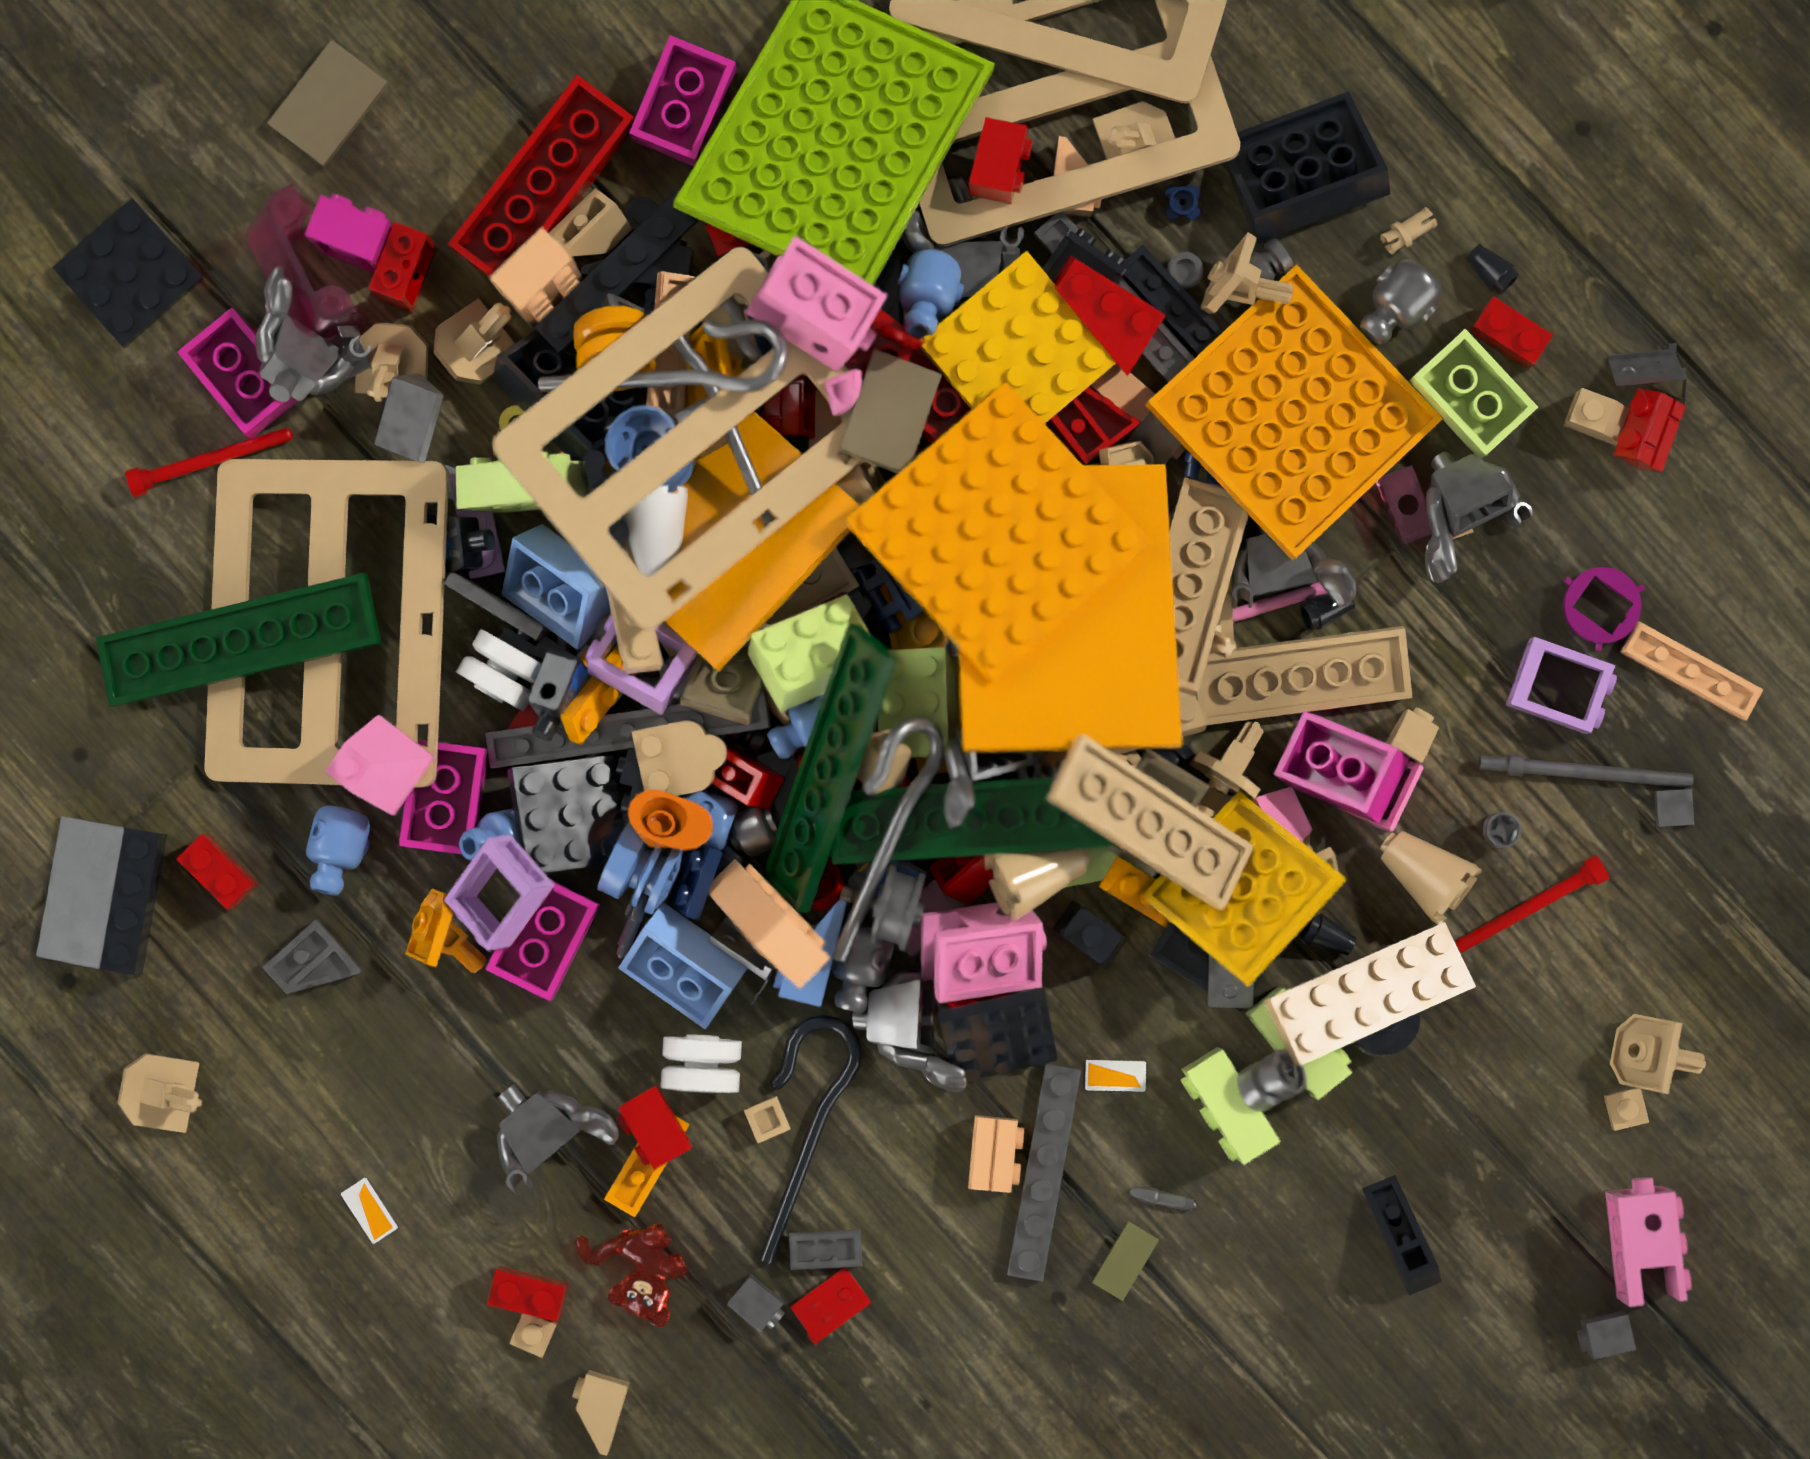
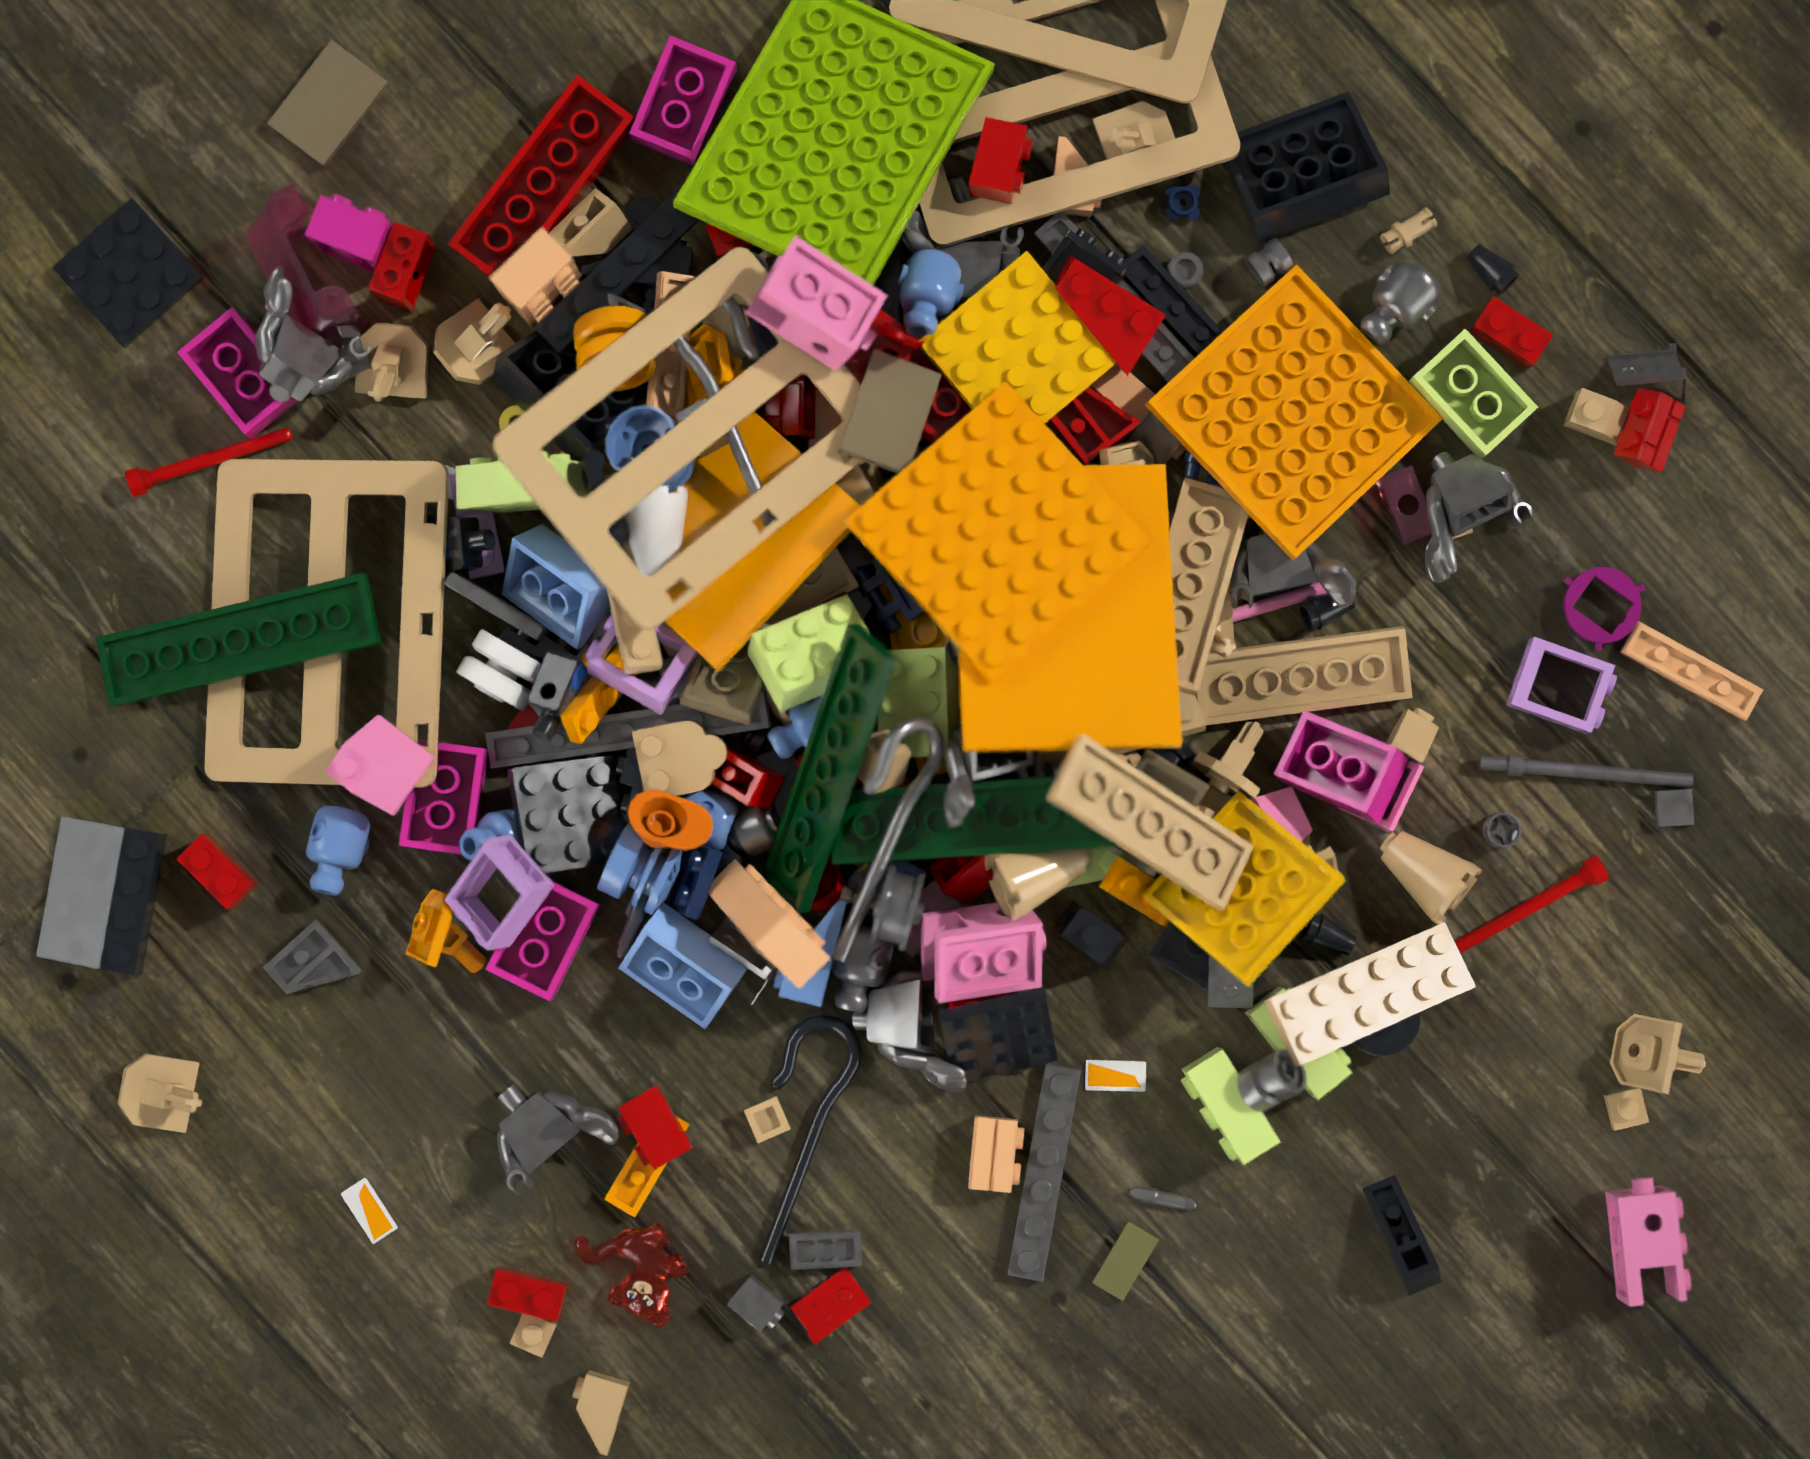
(409, 417): flat silver slope -> none
(701, 1063): white wheel -> none
(709, 378): flat silver piece -> none
(843, 391): bright pink tile -> none
(1241, 280): tan piece -> none
(1606, 1335): flat silver brick -> none

